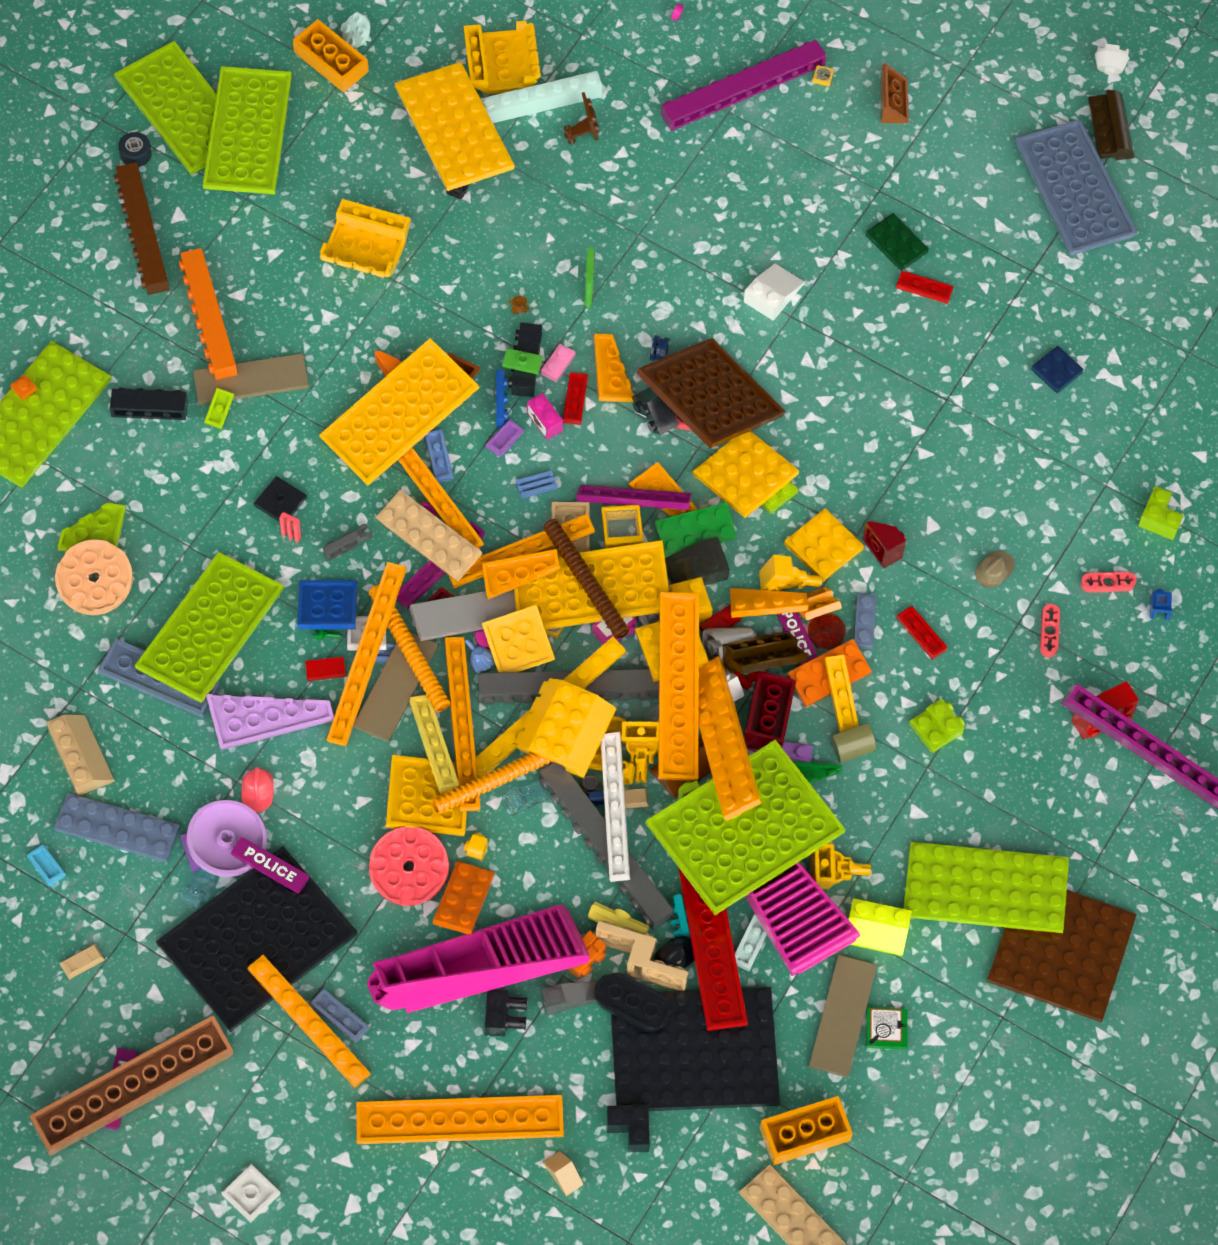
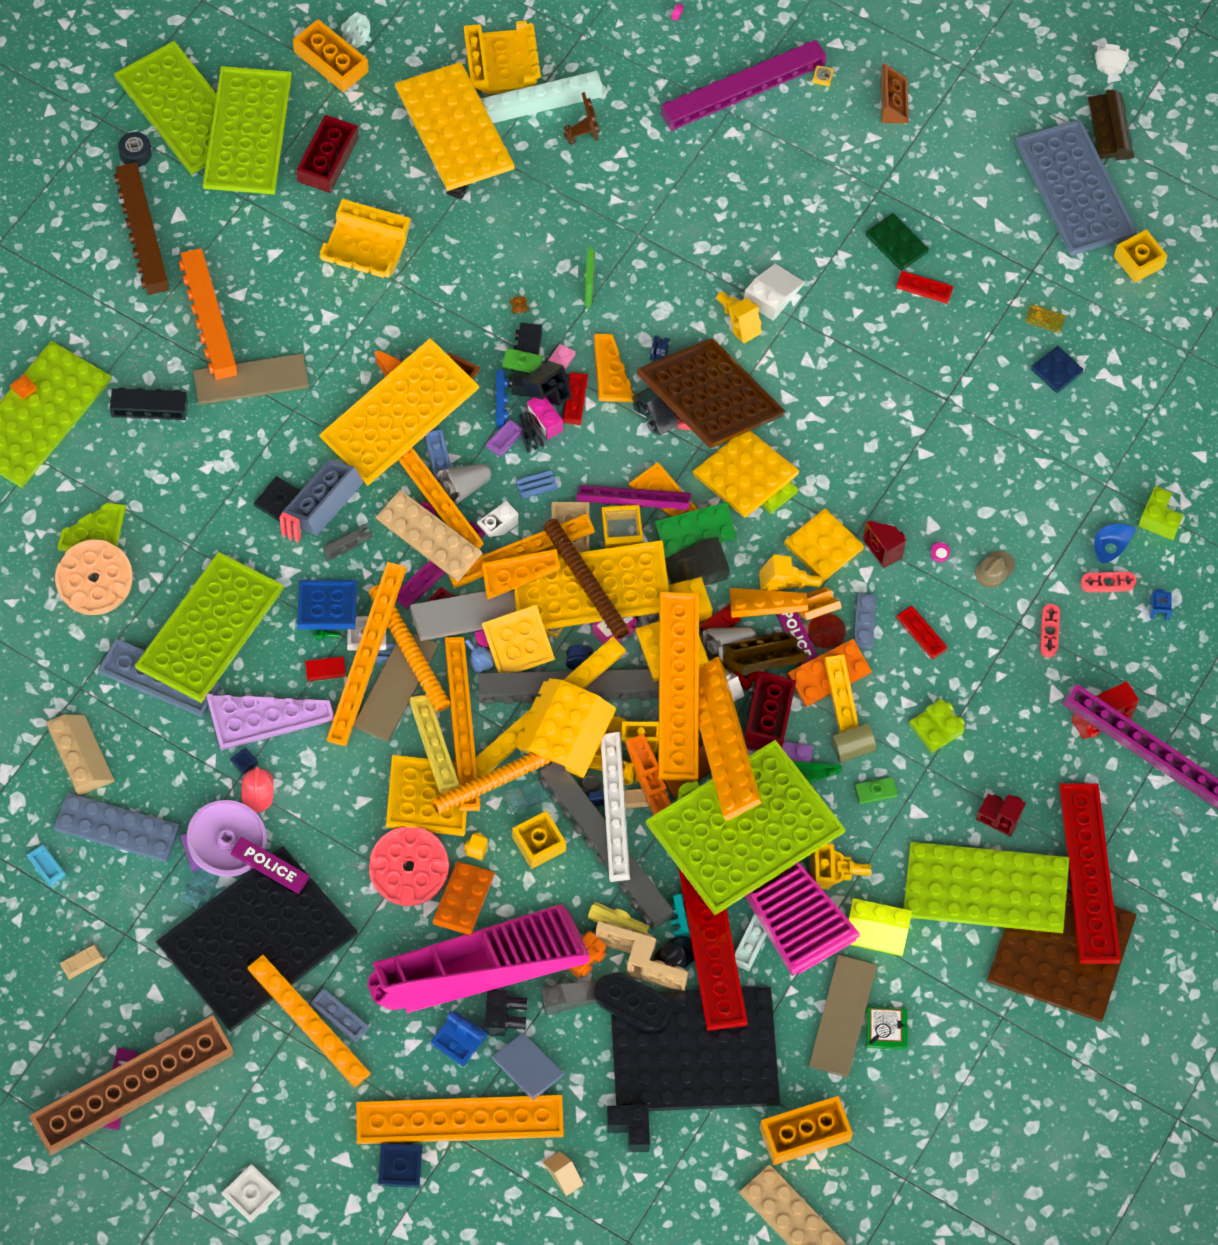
(219, 408): lime plate -> none
(244, 761): none -> dark blue tile
(324, 496): none -> sand blue slope
(327, 153): none -> dark red brick
(400, 1165): none -> dark blue plate
(459, 1038): none -> blue plate
(463, 480): none -> light grey cone
(499, 520): none -> white slope
(527, 1066): none -> sand blue tile
(530, 431): none -> black arm
(539, 839): none -> yellow brick
(548, 382): none -> black brick
(577, 655): none -> dark blue wheel
(647, 773): none -> orange slope
(743, 316): none -> yellow brick
(876, 790): none -> bright green plate
(940, 552): none -> dark pink tile
(1001, 814): none -> dark red brick
(1045, 319): none -> clear yellow plate
(1089, 874): none -> red plate
(1116, 534): none -> blue piece
(1140, 256): none -> yellow brick

